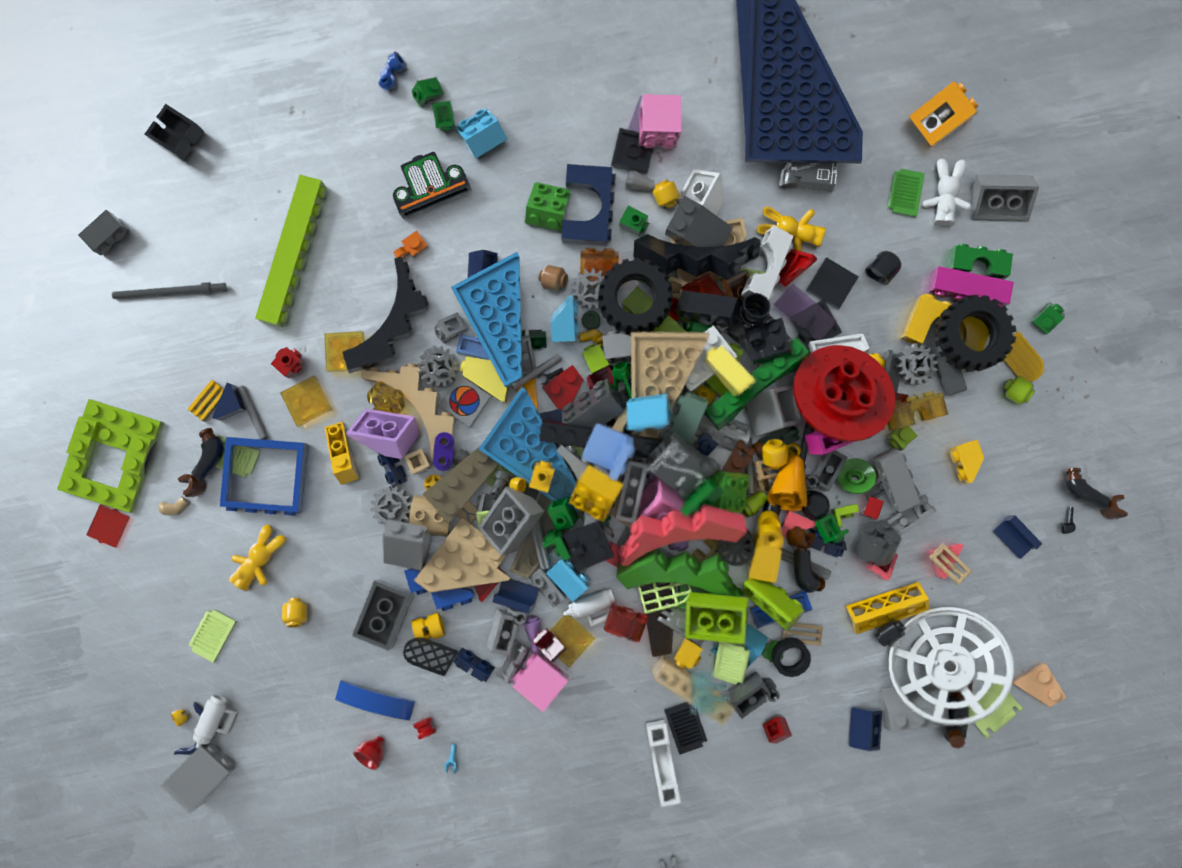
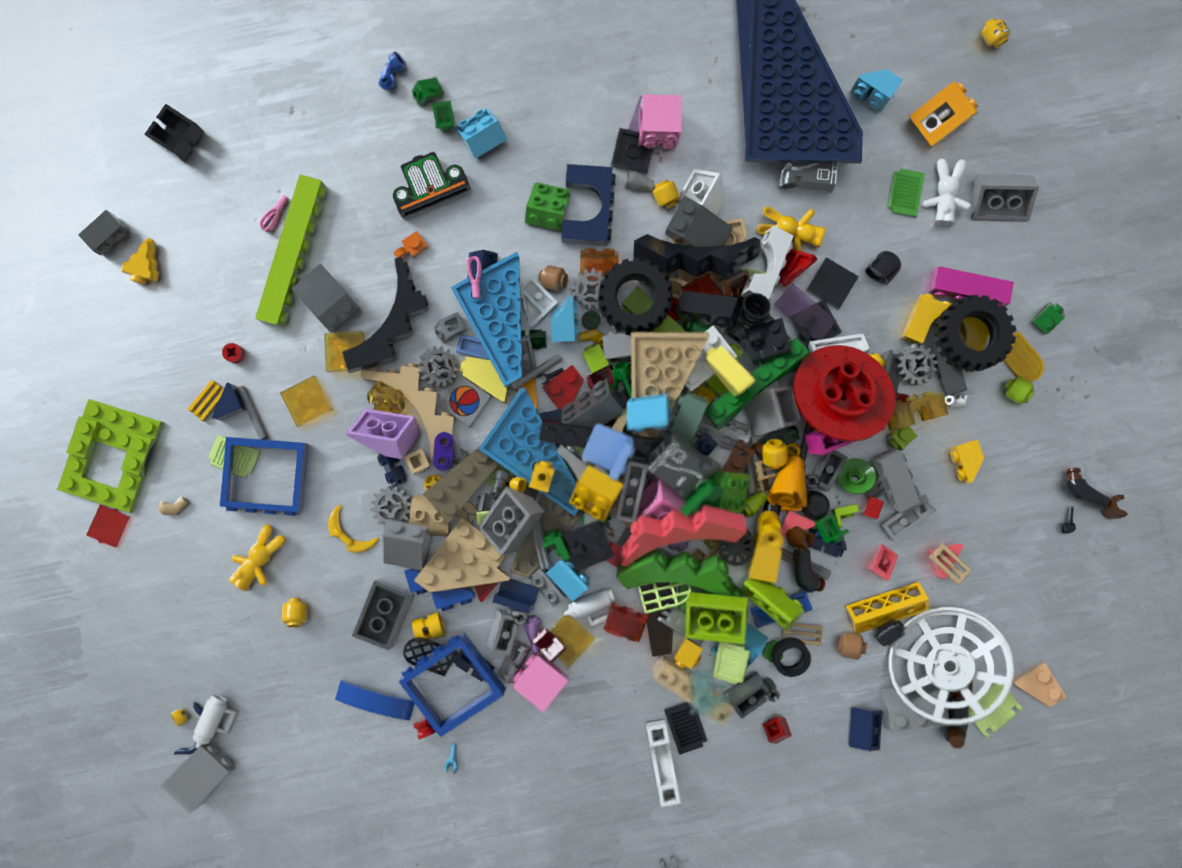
(142, 265): none -> yellow rock
(205, 288): dark grey bar -> none
(211, 454): piece -> none
(211, 635): yellowish green window -> none
(237, 355): none -> red wheel
(276, 209): none -> bright pink piece
(288, 362): red brick -> none
(325, 298): none -> dark grey slope
(341, 454): yellow slope -> none
(352, 545): none -> yellow piece
(370, 753): red helmet -> none
(442, 727): none -> blue window
(475, 282): none -> bright pink piece
(536, 301): none -> white wing
(562, 513): green brick -> none
(634, 221): green brick -> none
(851, 646): none -> medium nougat head
(876, 88): none -> medium azure slope
(877, 543): dark grey brick -> none
(962, 401): none -> white arm
(995, 32): none -> yellow head
(996, 262): green arch -> none
(1016, 536): dark blue panel -> none

